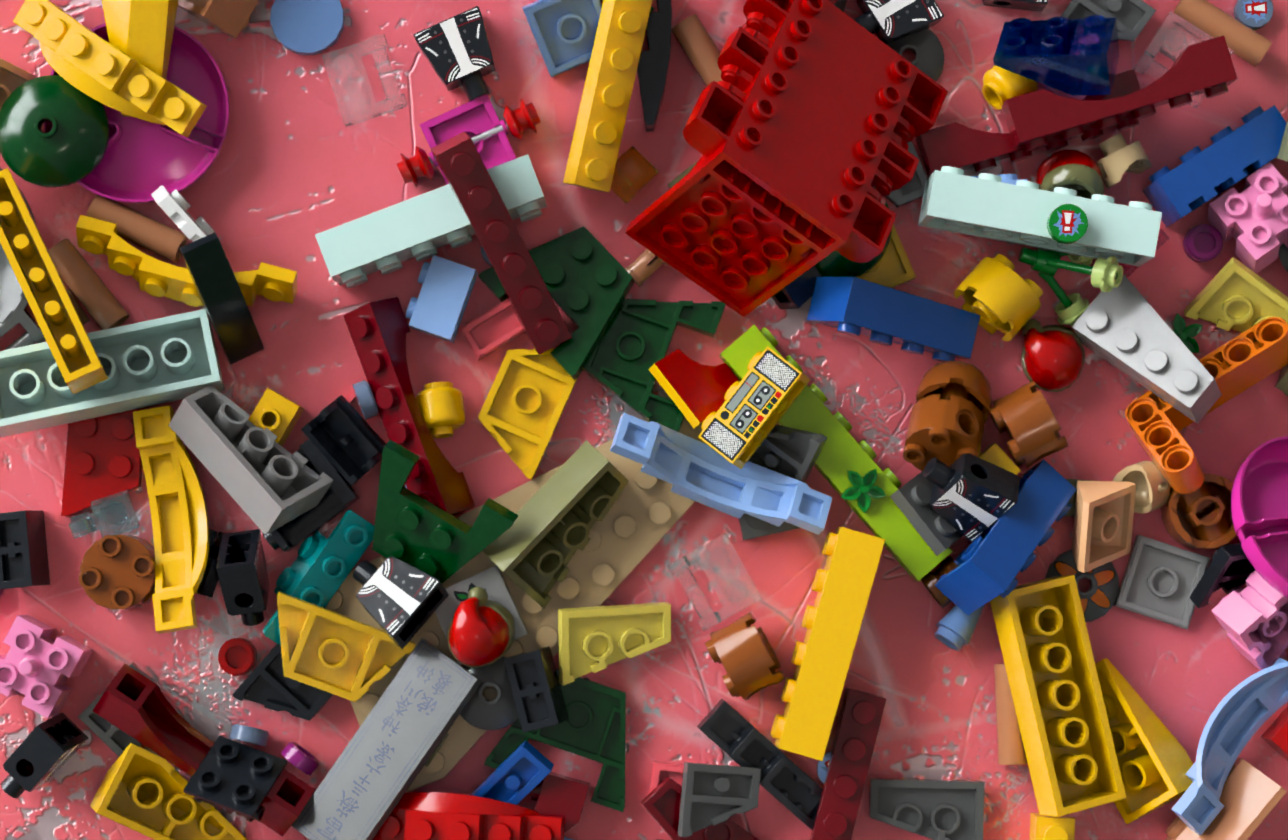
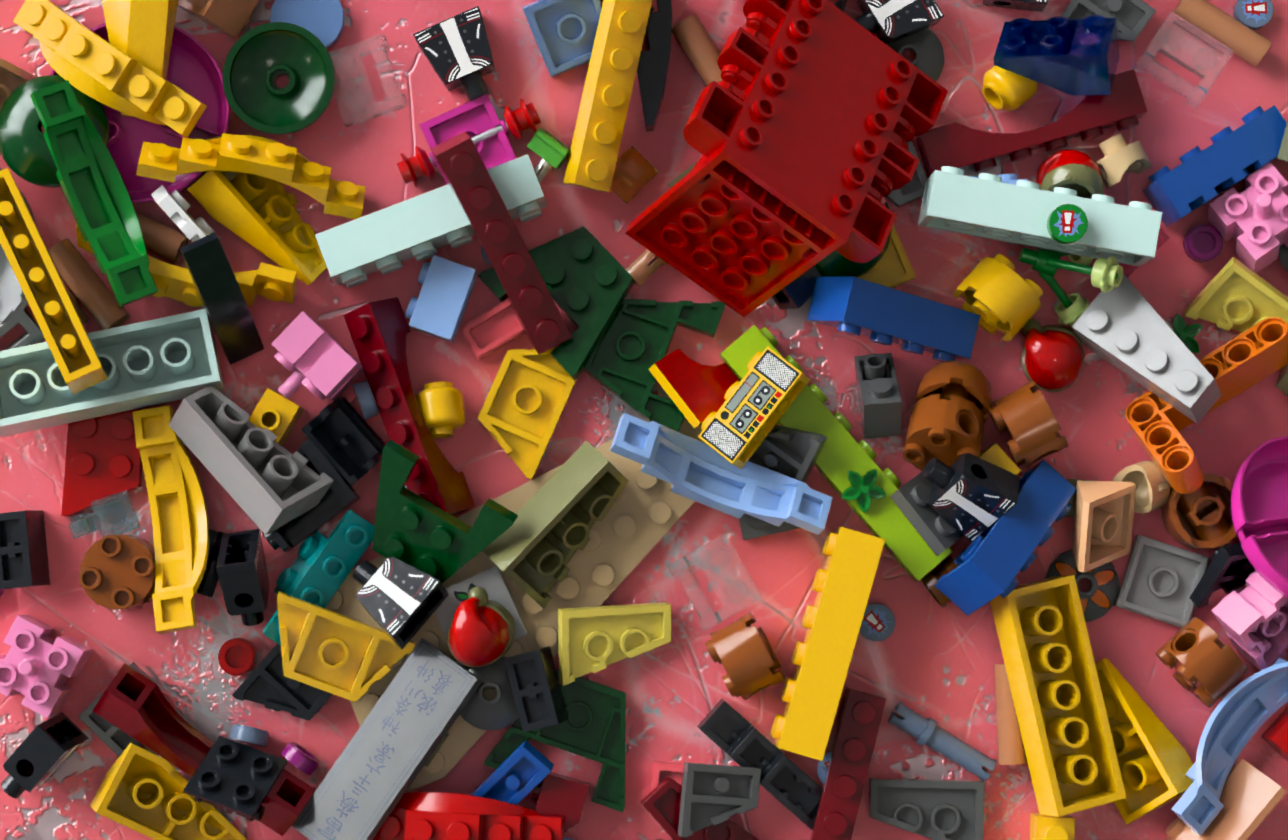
(95, 192): none -> green piece
(256, 157): none -> yellow piece
(260, 60): none -> dark green dish
(262, 216): none -> yellow wedge
(314, 360): none -> bright pink brick
(551, 151): none -> bright green piece
(877, 622): none -> tile
(878, 396): none -> dark grey slope
(943, 742): none -> sand blue pin
(957, 628): medium blue cone -> none
(1045, 115): dark red arch -> none
(1202, 661): none -> dark orange brick

